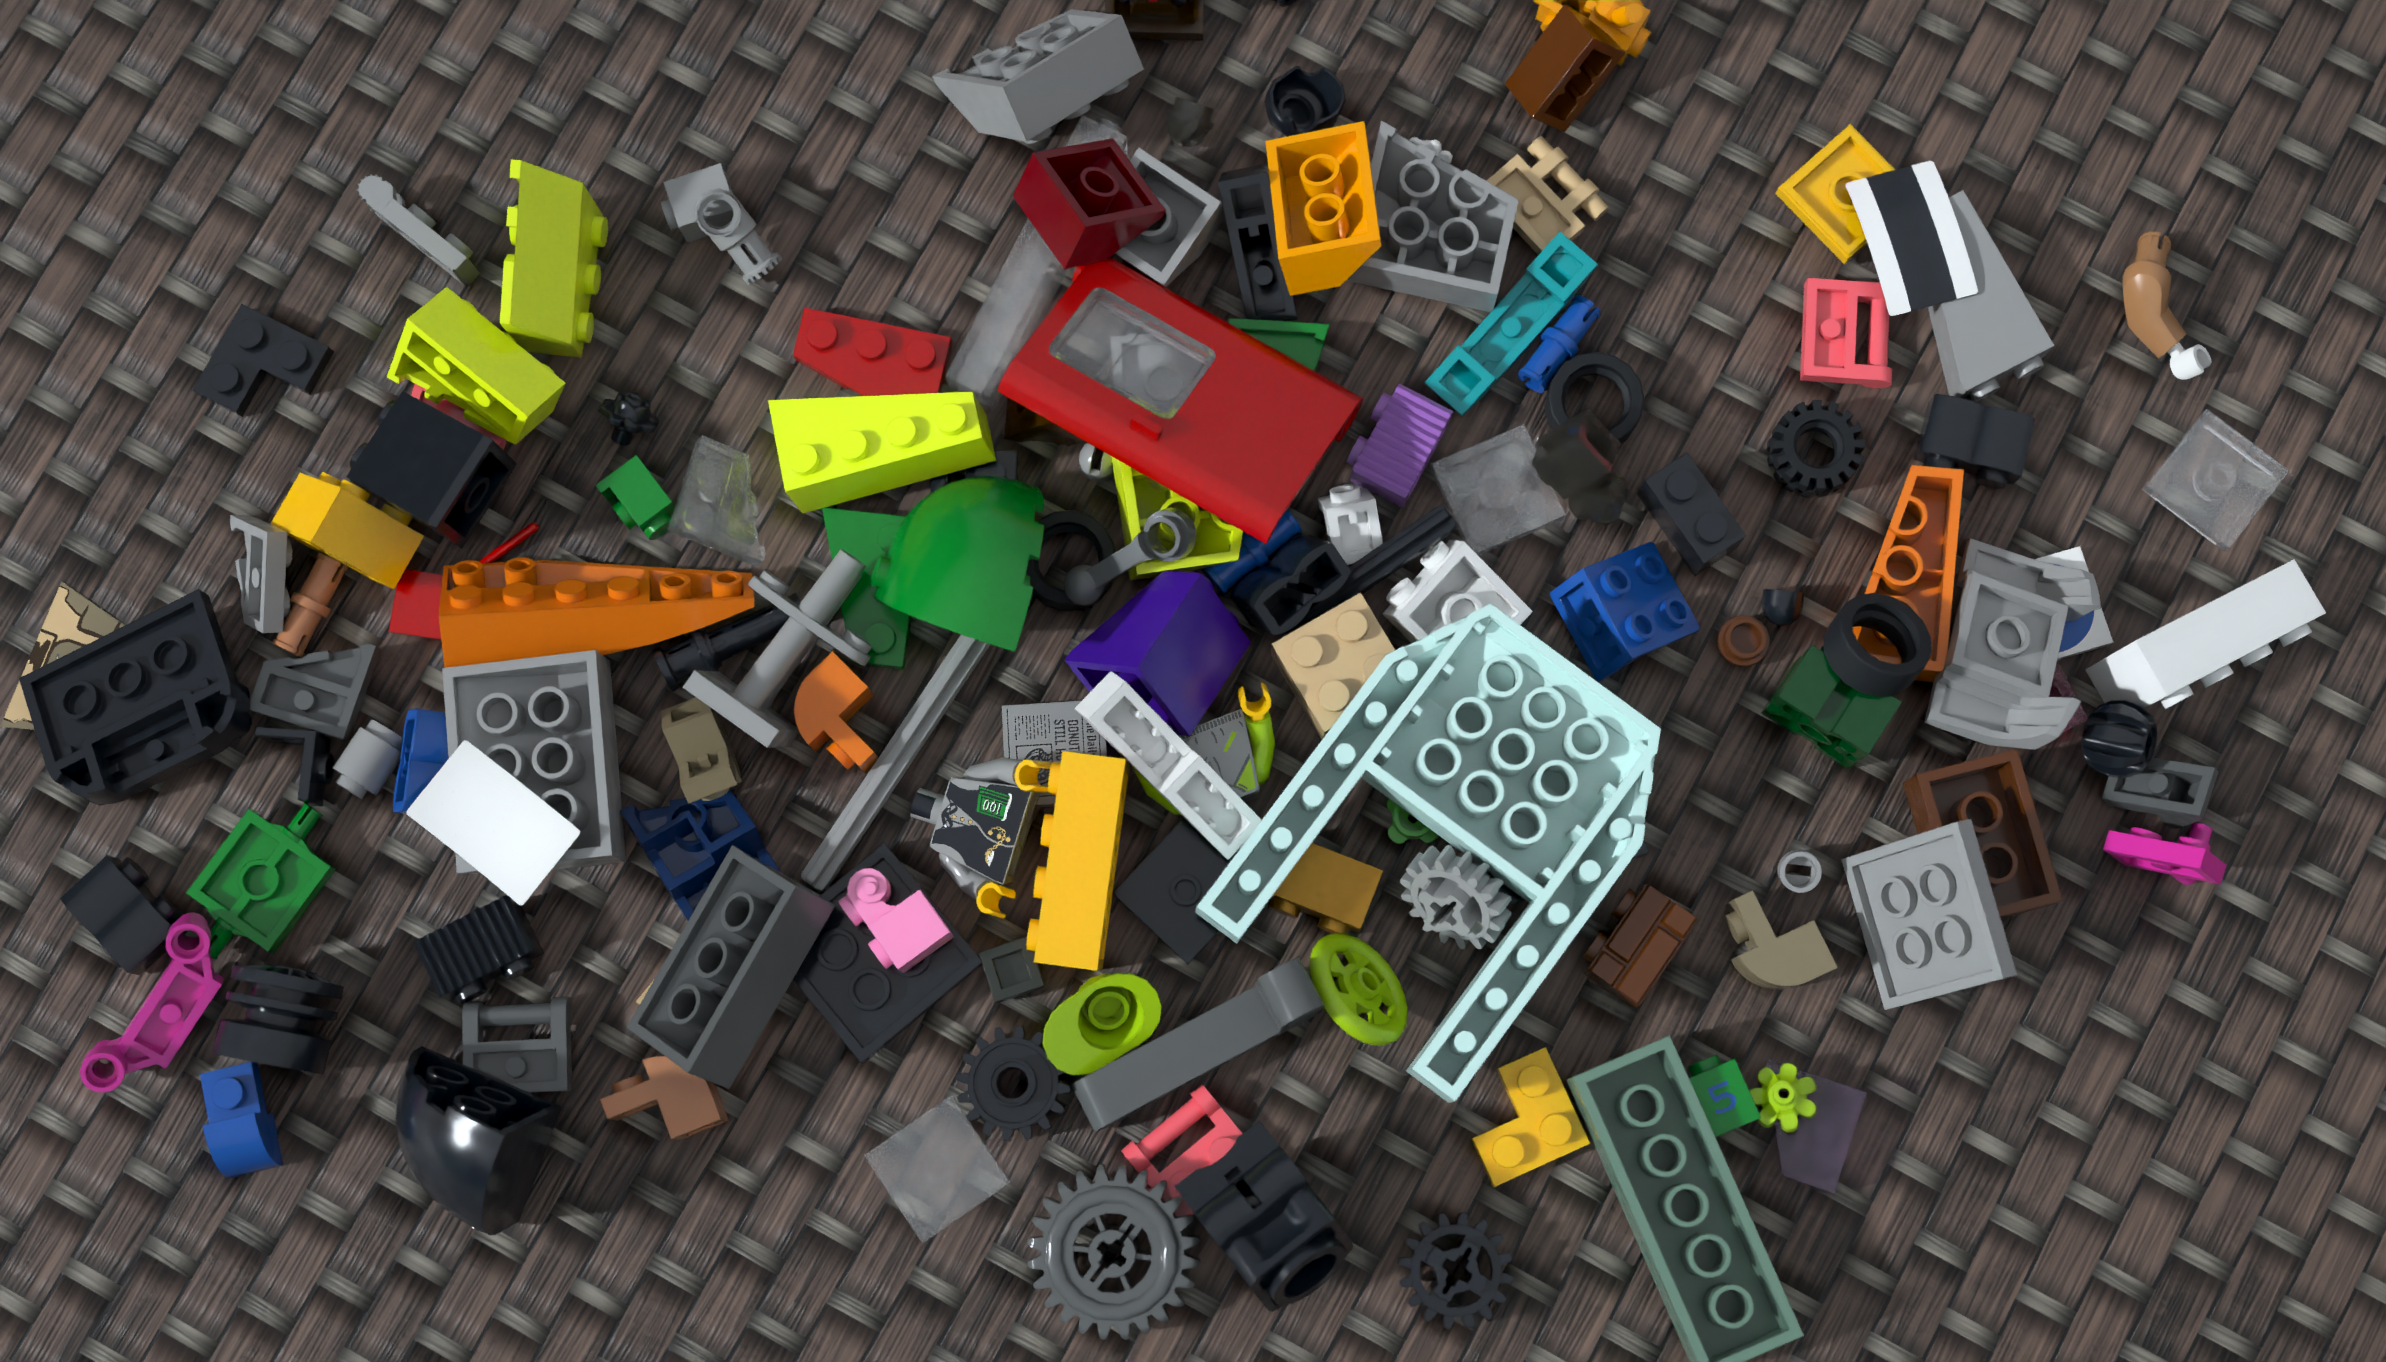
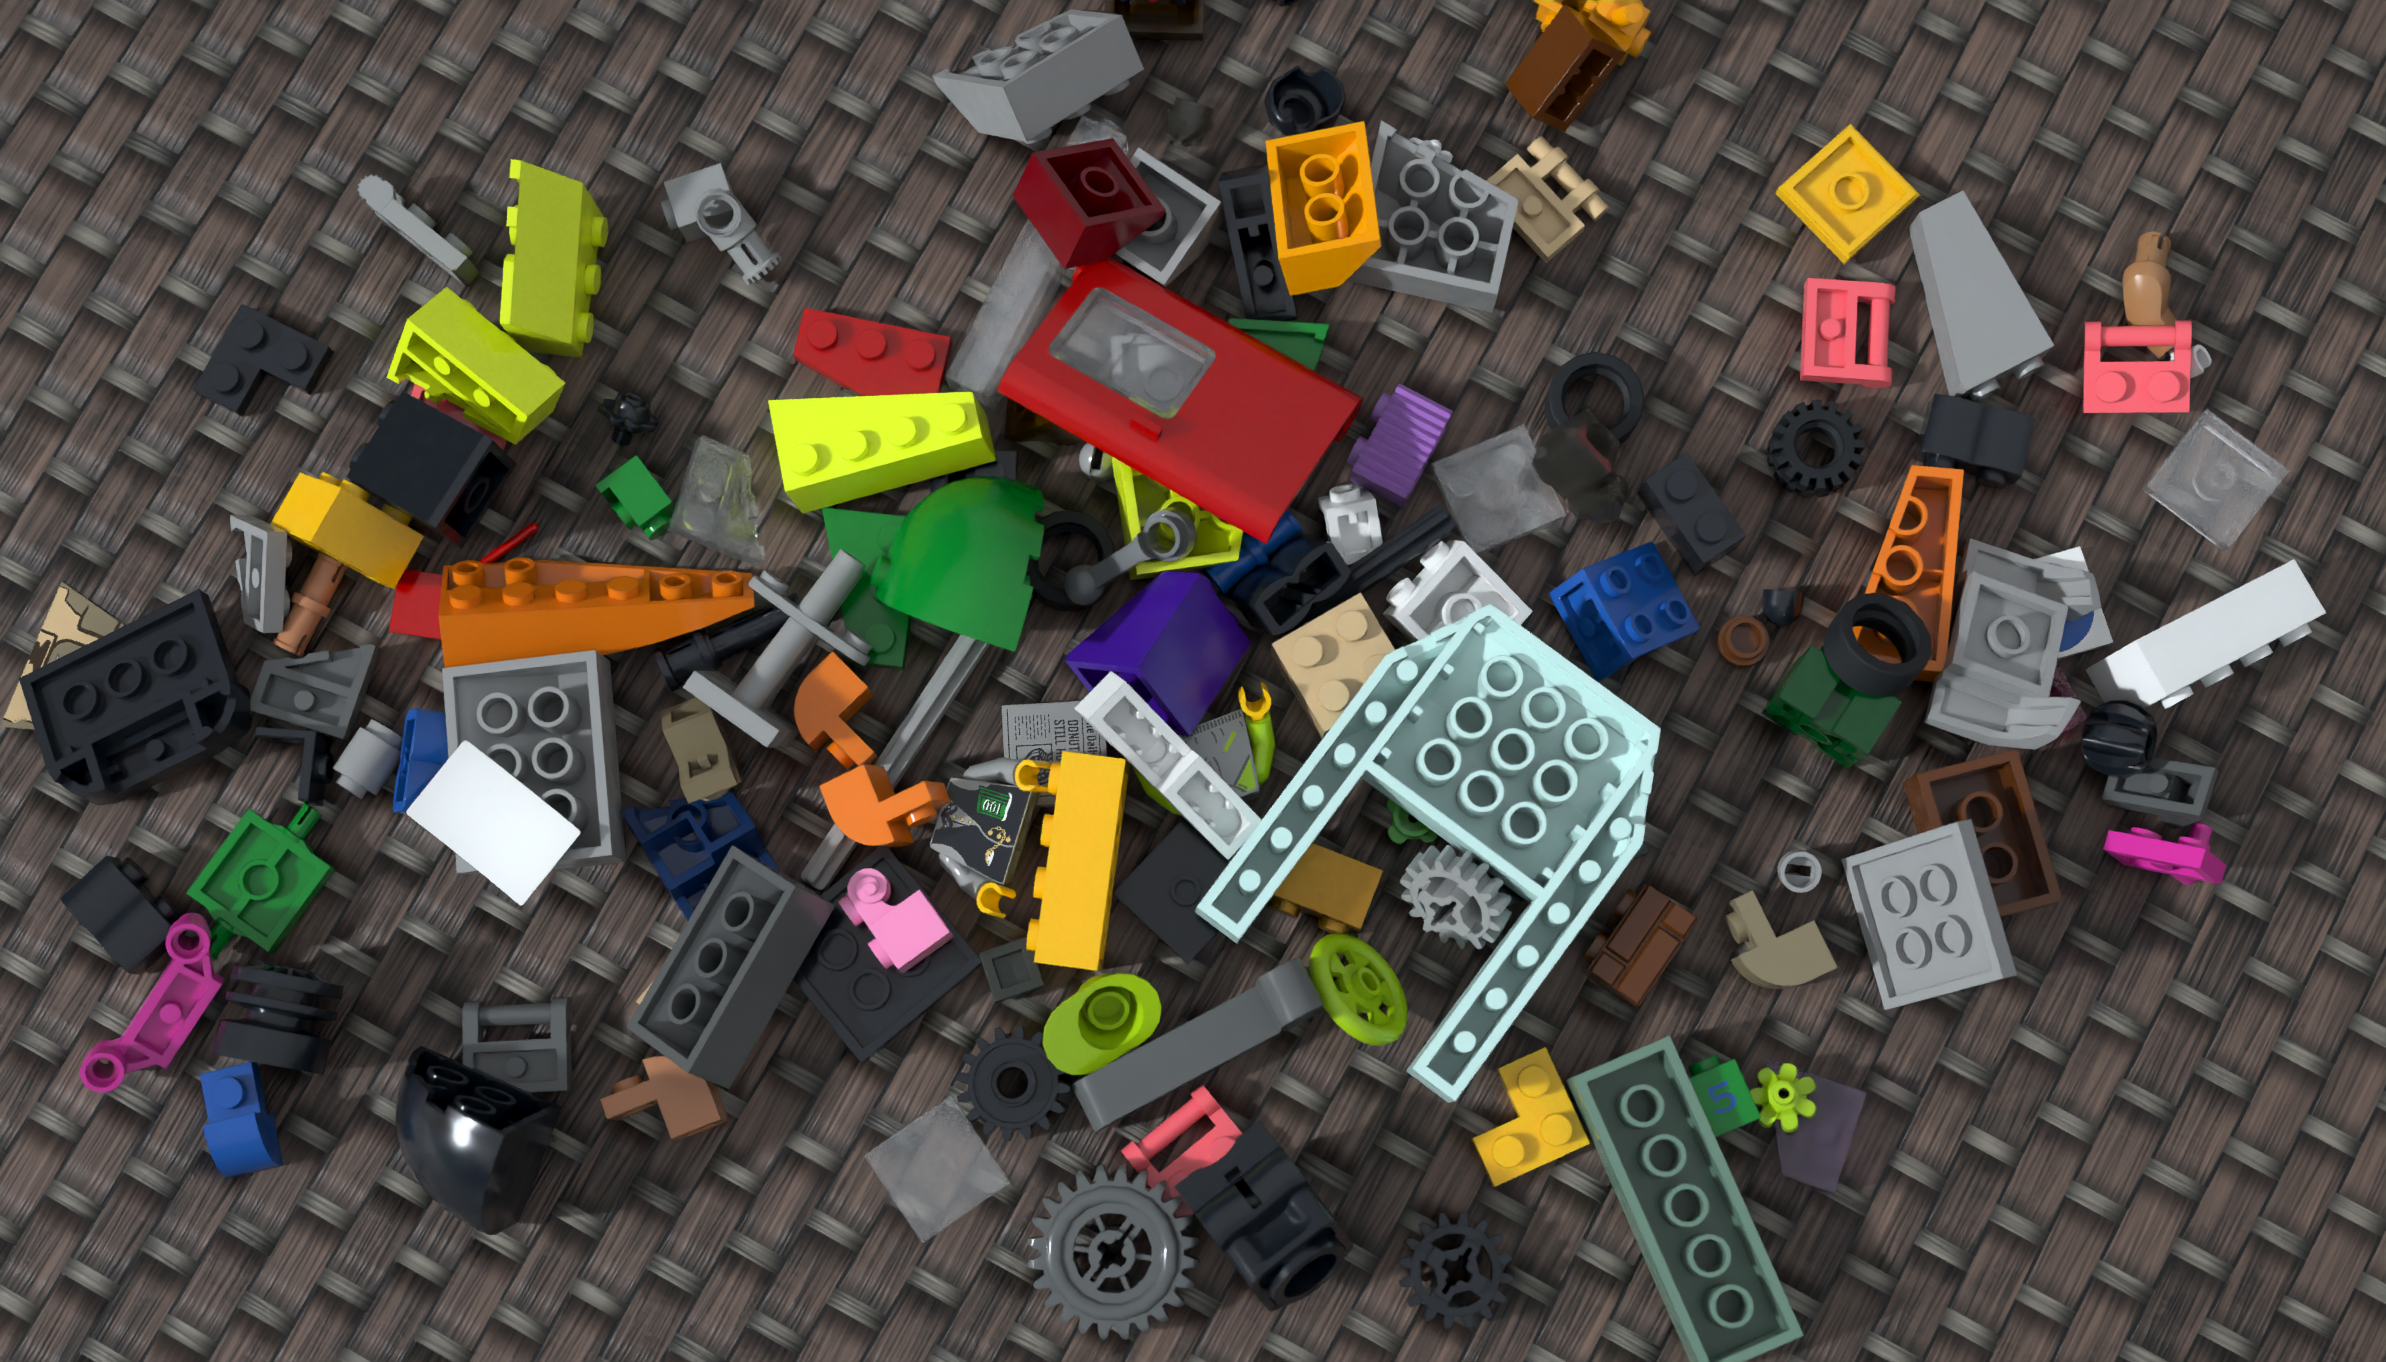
(479, 949): black brick -> none
(872, 814): none -> orange brick
(1512, 325): teal slope -> none
(1559, 344): blue pin -> none
(1913, 238): sticker -> none
(2142, 384): none -> coral plate

